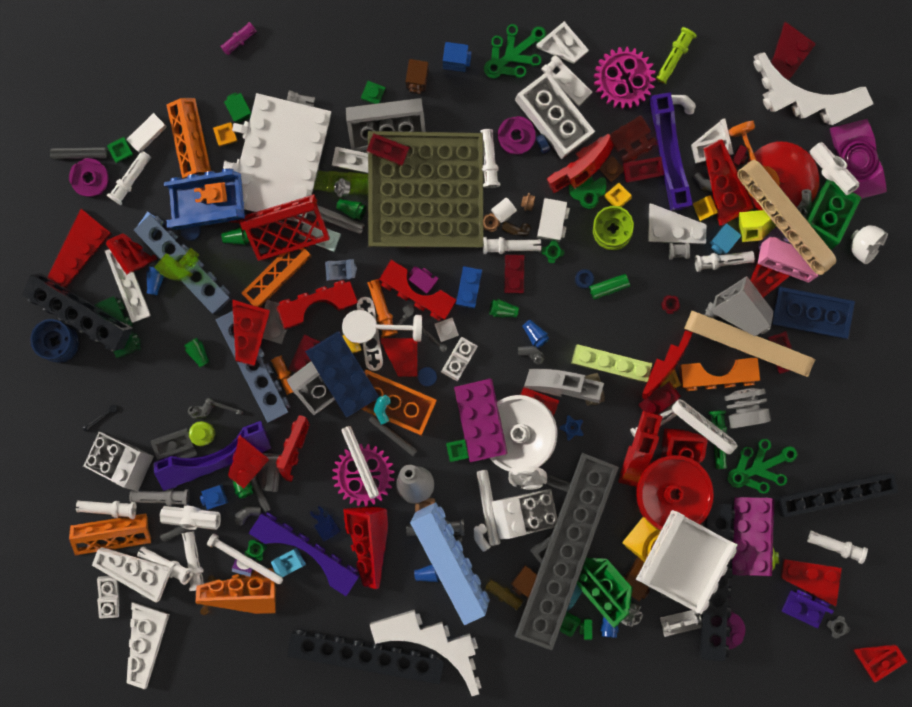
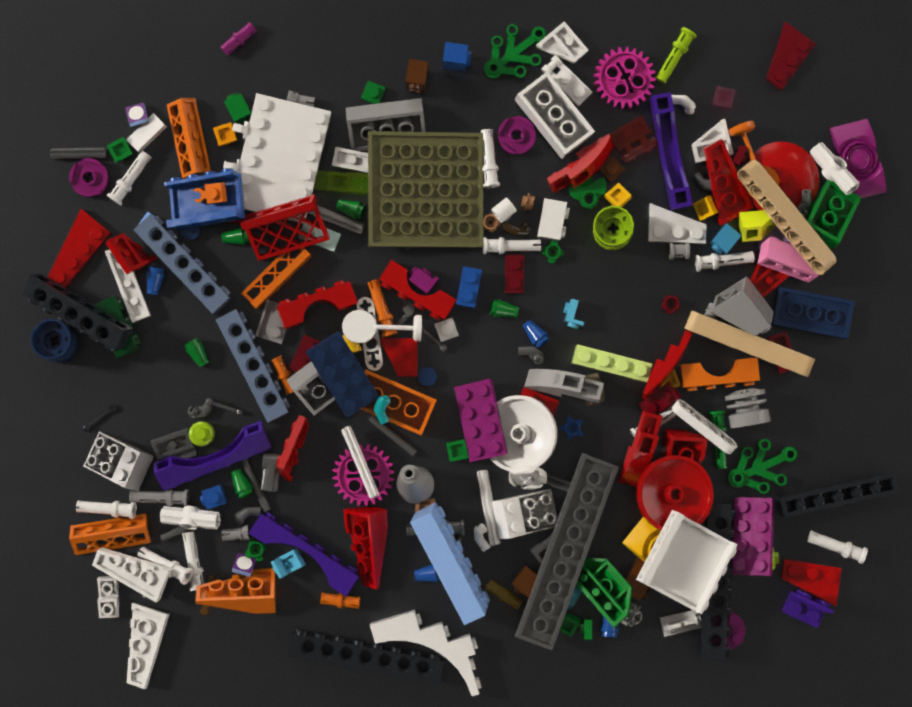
(137, 114): none -> tile
(177, 270): clear neon green brick -> none
(214, 541): white bar -> none
(241, 533): none -> light grey pin
(246, 462): red wing -> none
(249, 328): red wing -> none
(326, 526): clear blue plate -> none
(340, 270): sand blue bracket -> none
(340, 600): none -> orange pin
(342, 187): flat silver plate -> none
(387, 149): dark red plate -> none
(459, 359): white slope -> none
(542, 143): dark blue tile -> none
(570, 310): none -> medium azure bracket
(584, 278): dark blue tile -> none
(609, 286): green piece -> none
(643, 169): dark red plate -> none
(723, 97): none -> clear pink plate
(805, 103): white arch -> none
(844, 629): dark grey plate -> none
(866, 243): white cylinder -> none
(880, 660): red wing -> none

